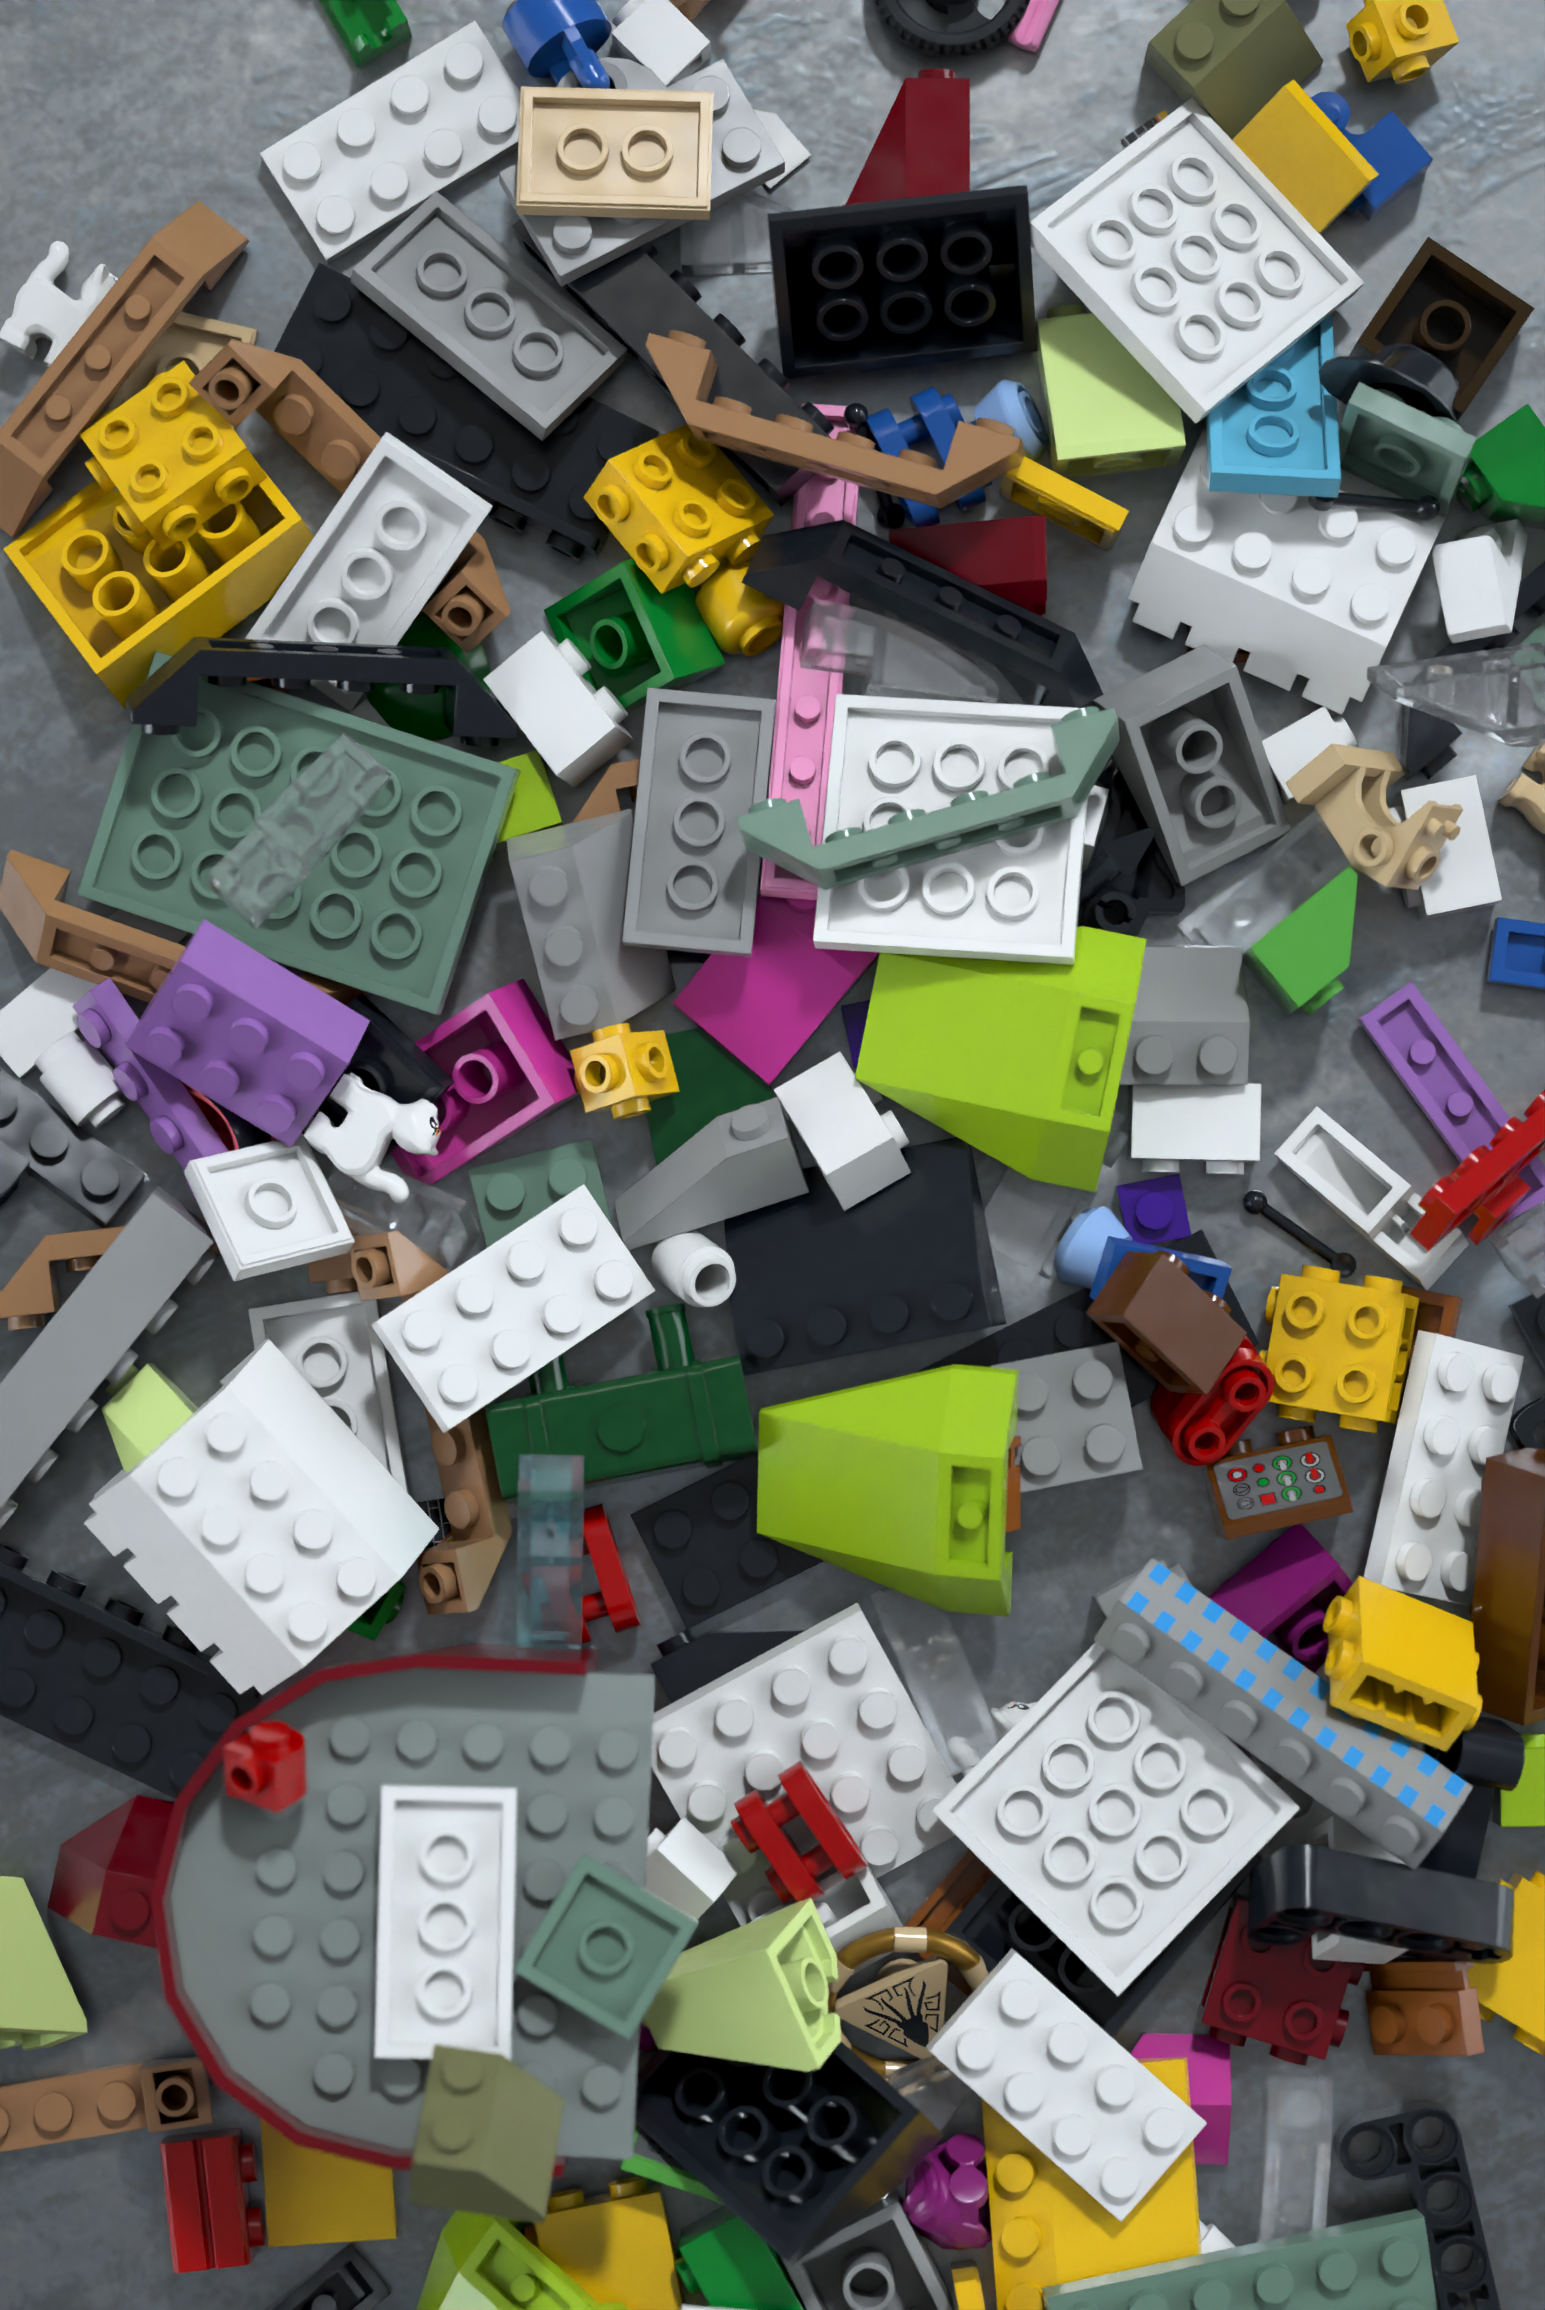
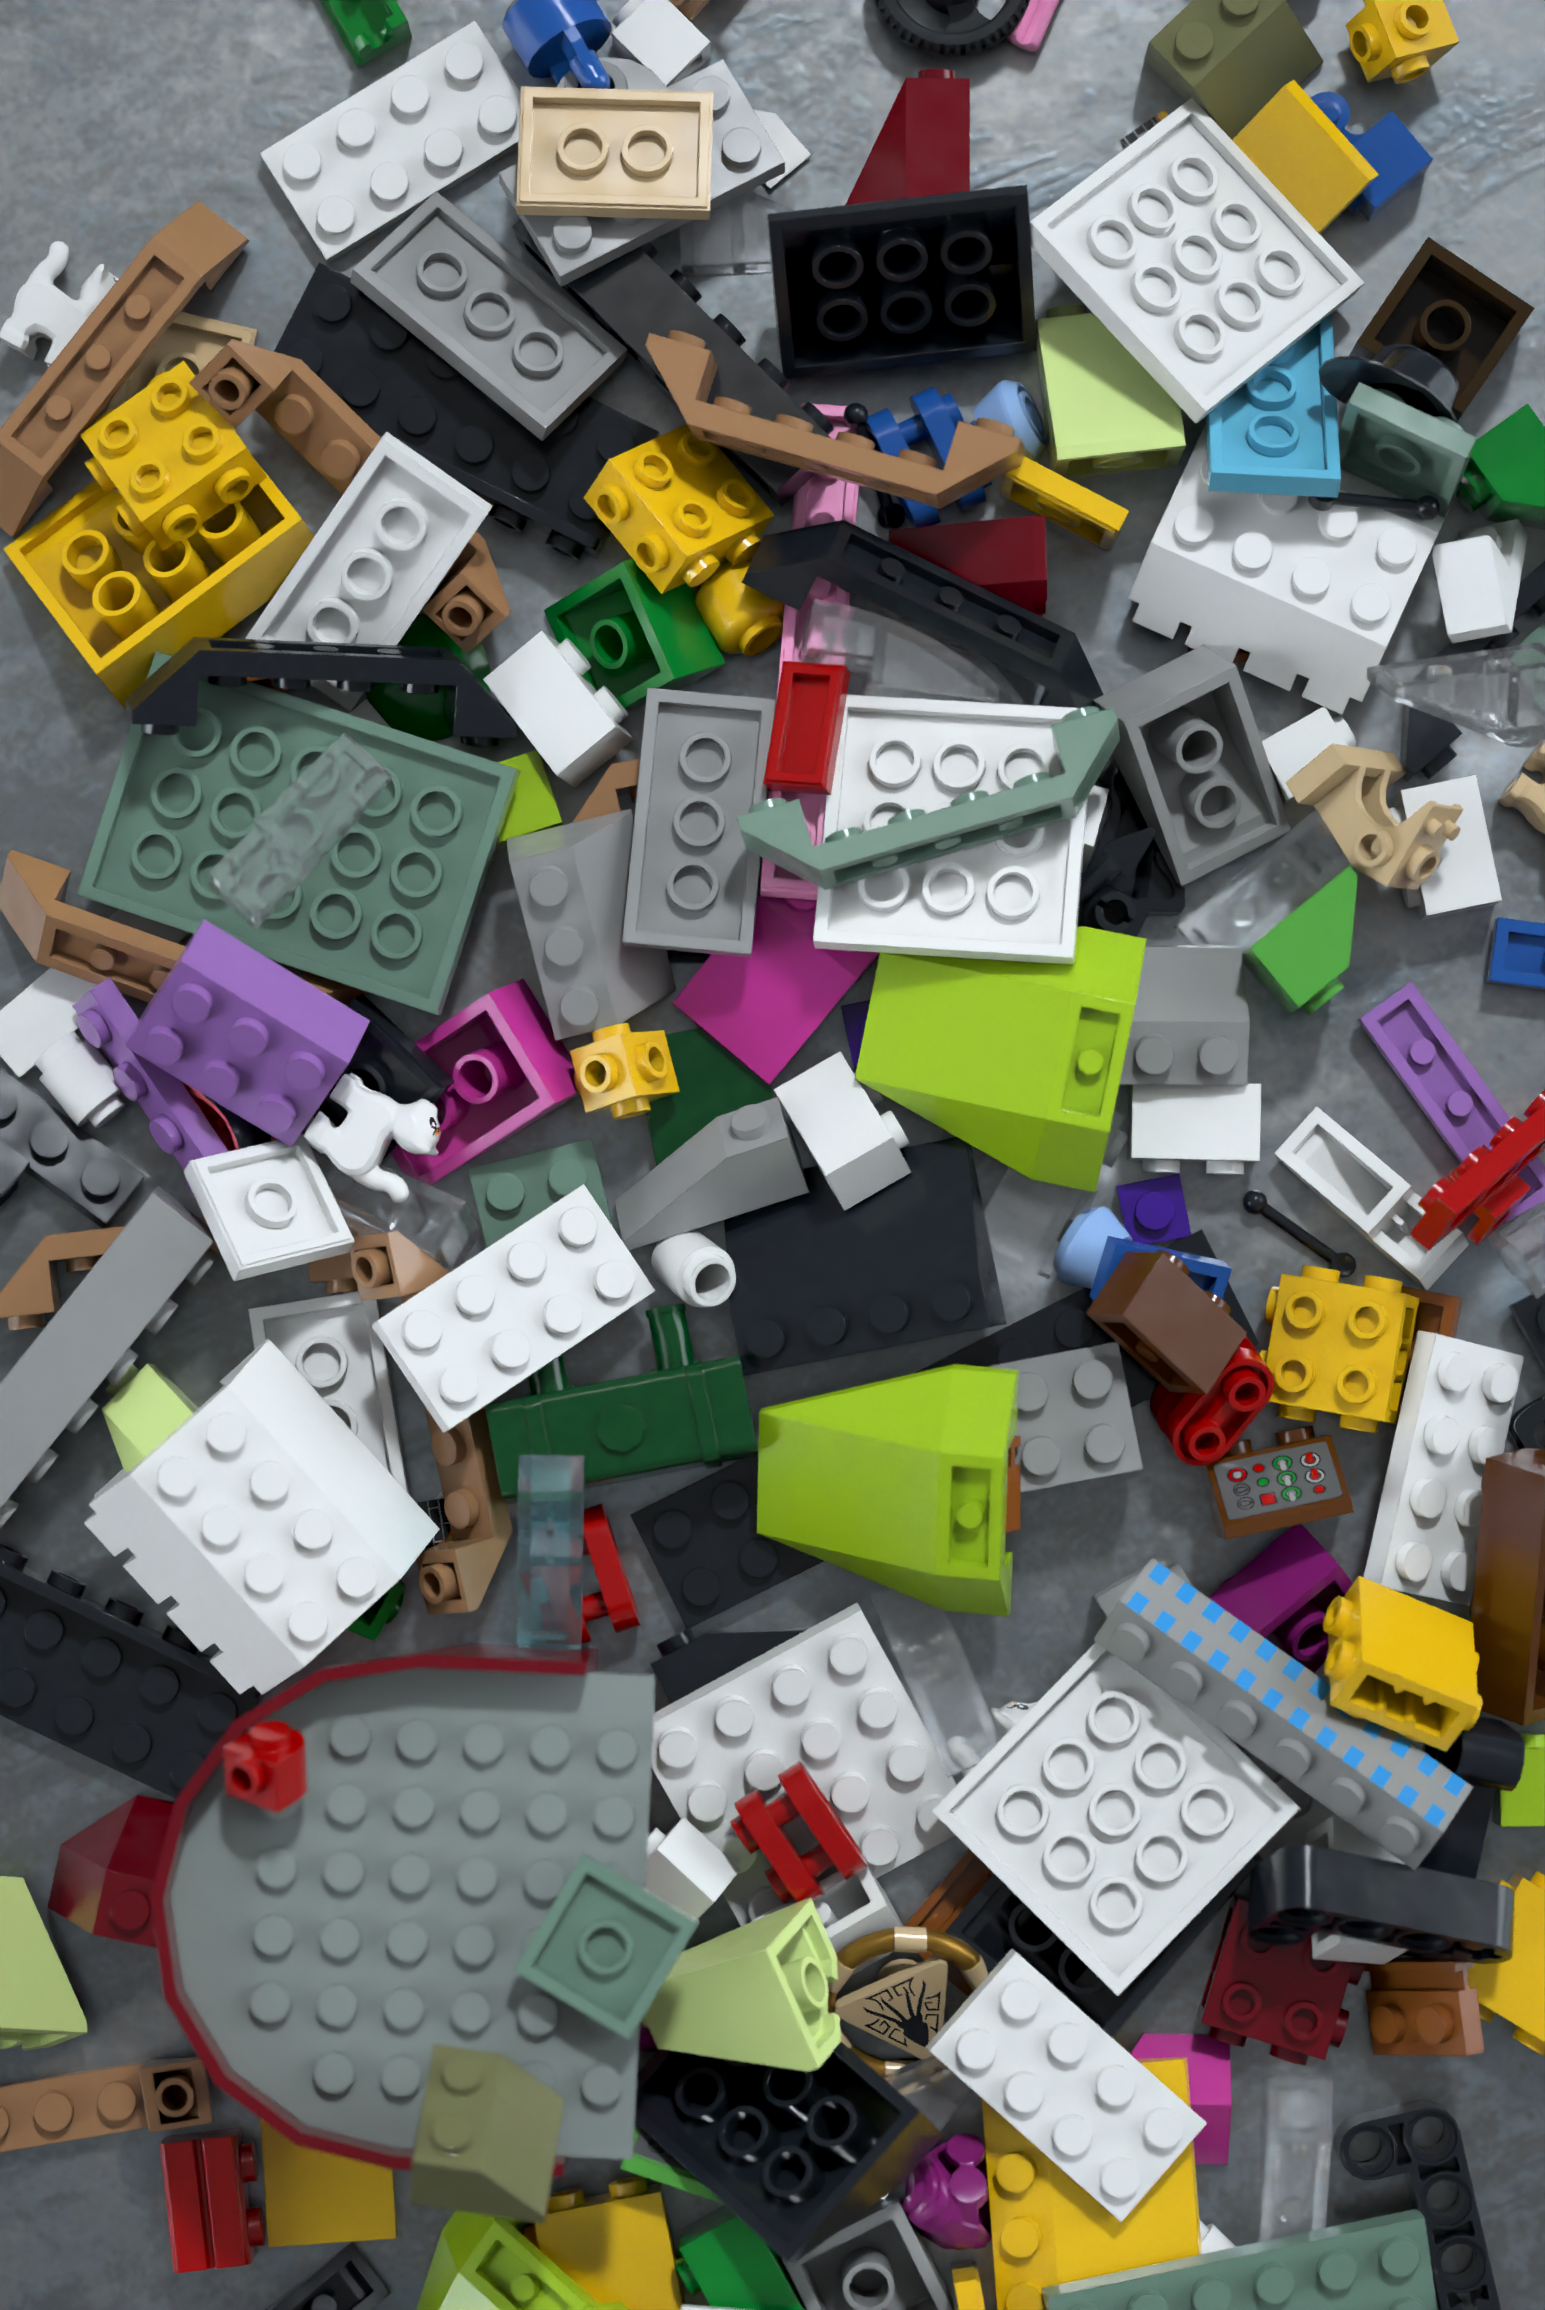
(446, 1919): white plate -> none
(807, 727): none -> red tile

